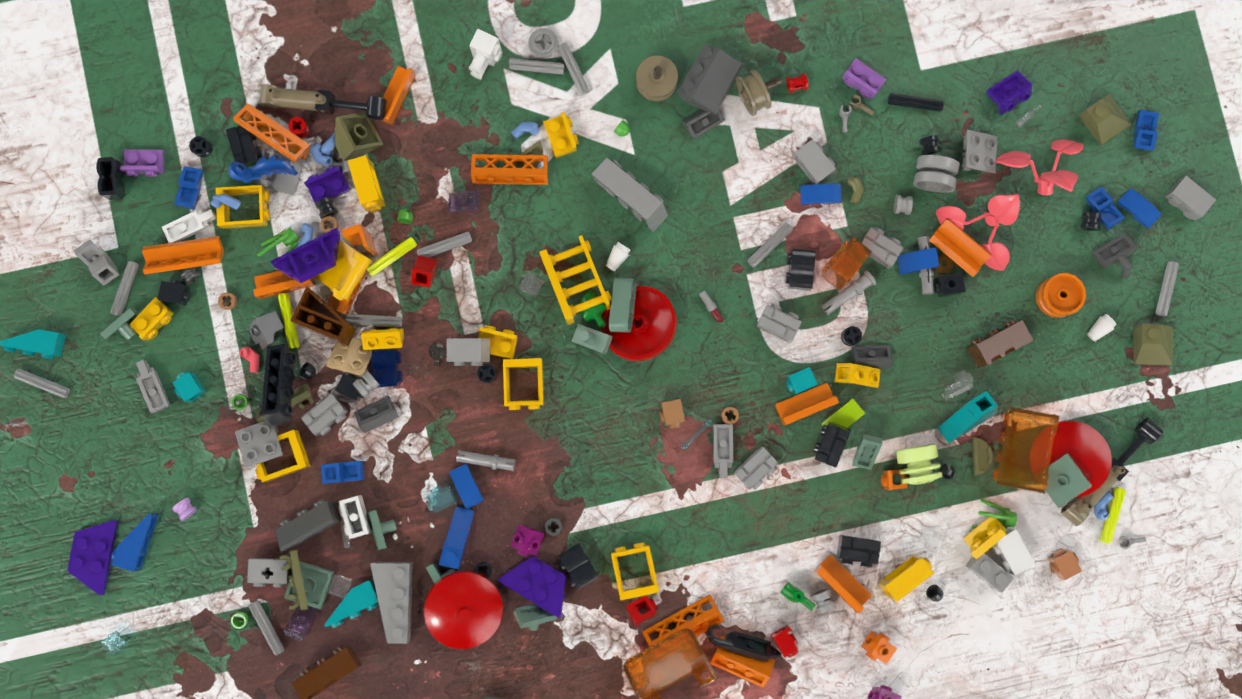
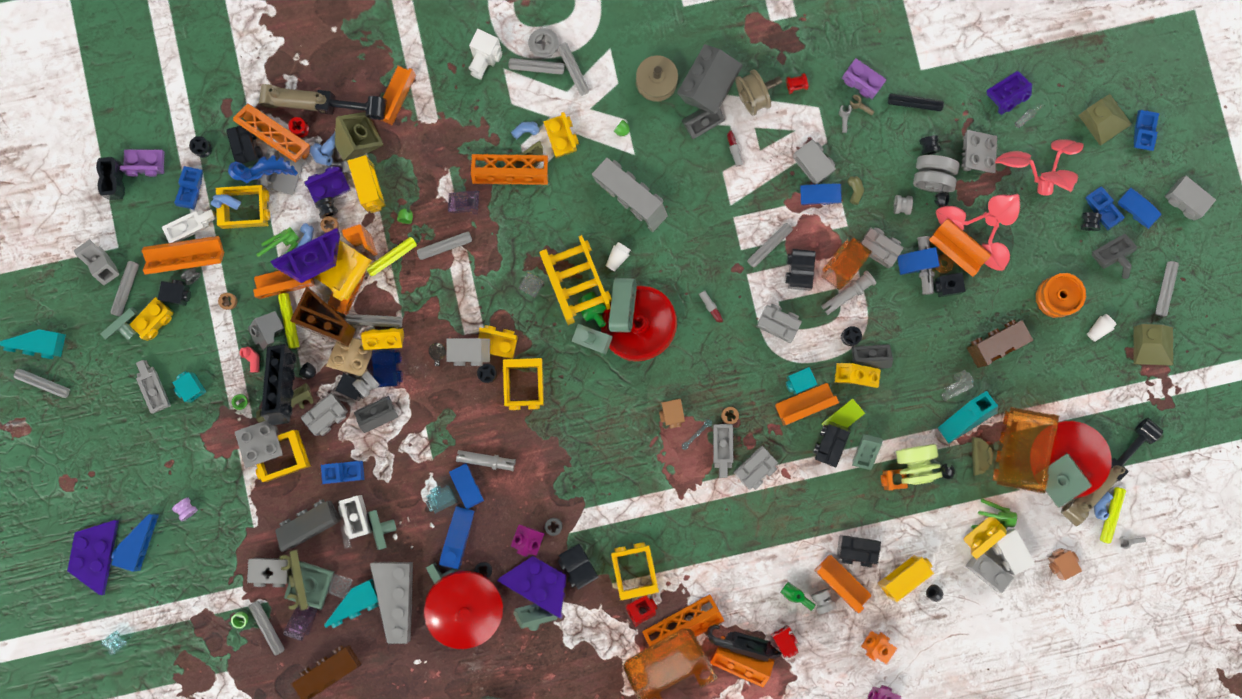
(424, 271): red brick -> none
(734, 149): none -> light grey piece
(943, 199): none -> black hinge

